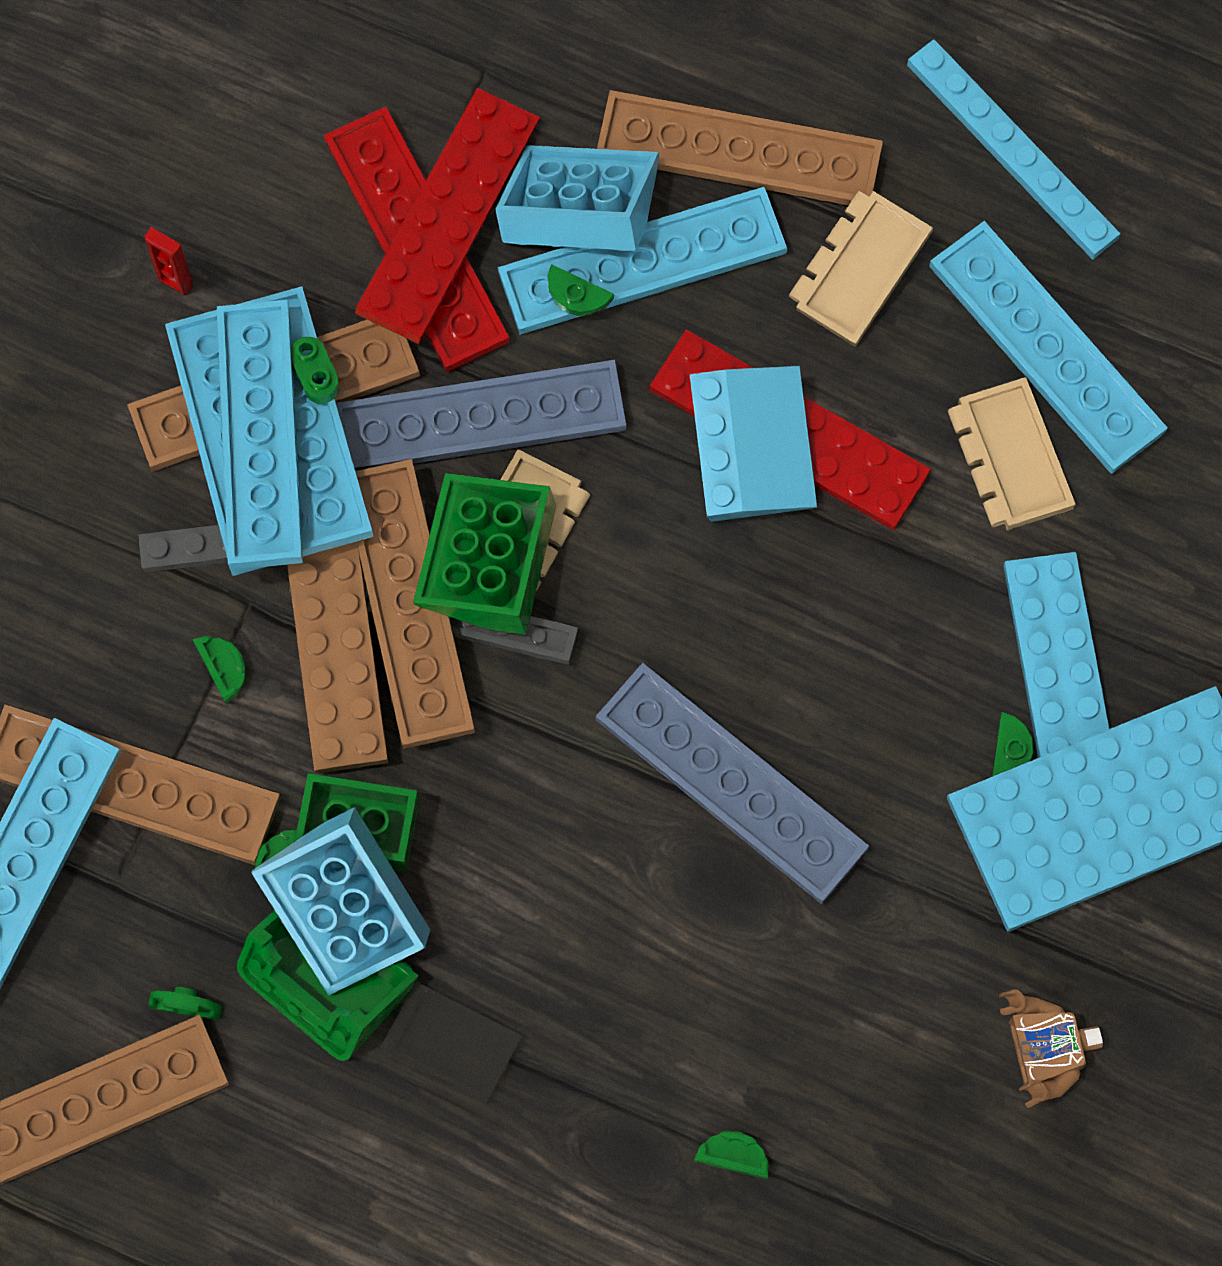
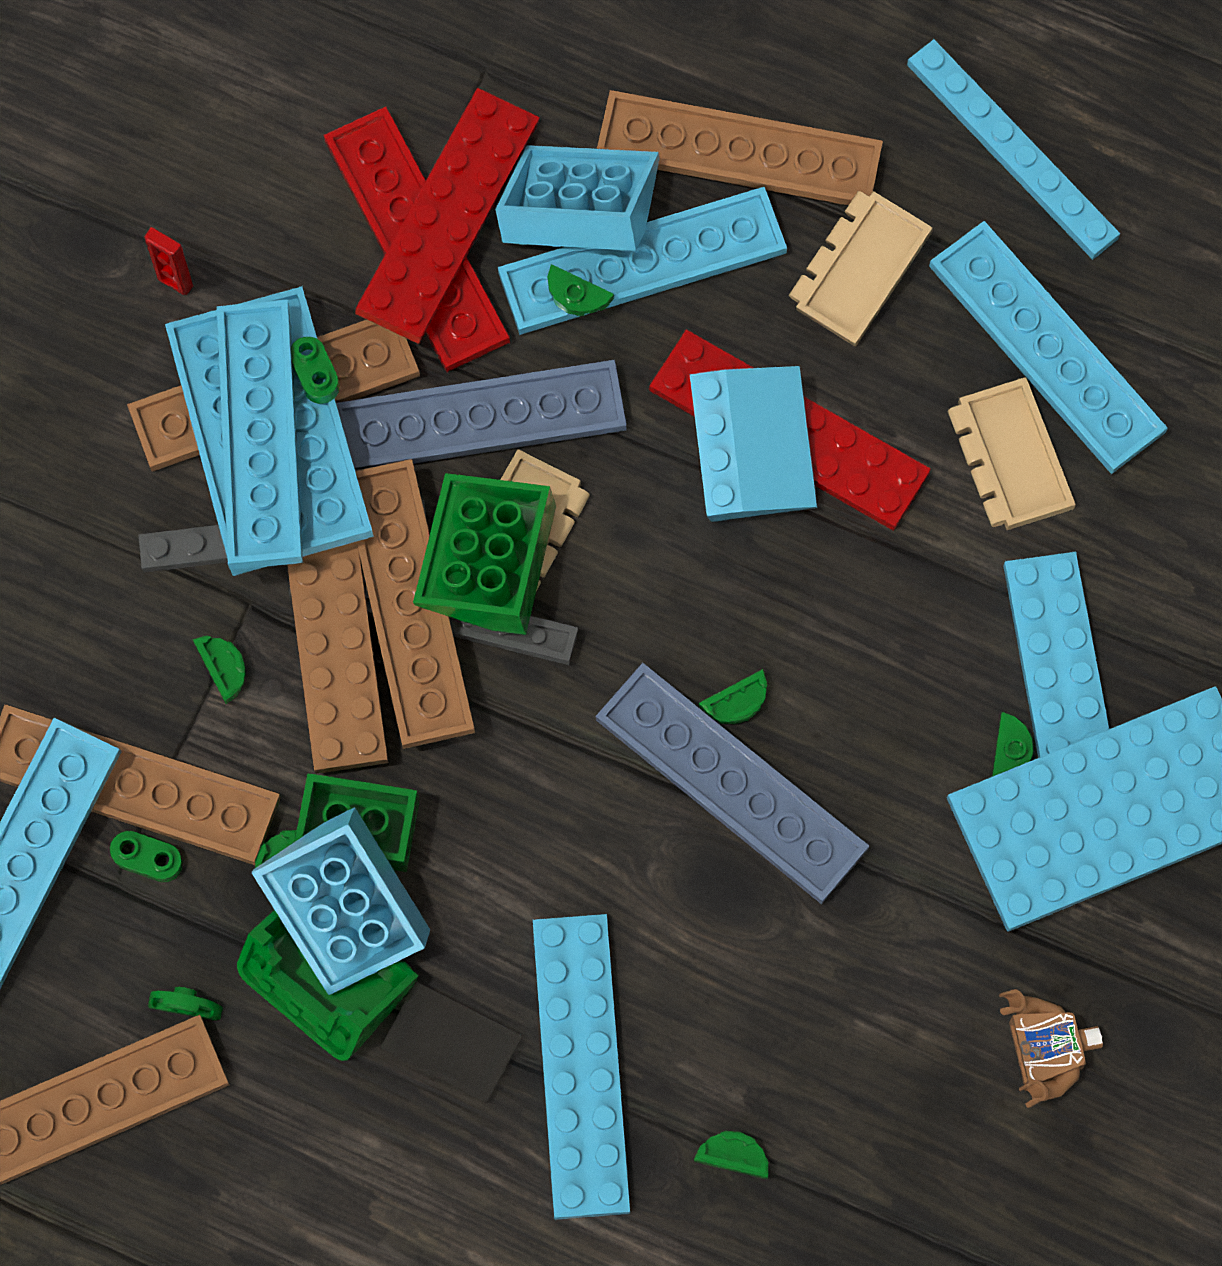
(144, 857): none -> green plate
(581, 1067): none -> medium azure plate
(738, 701): none -> green plate

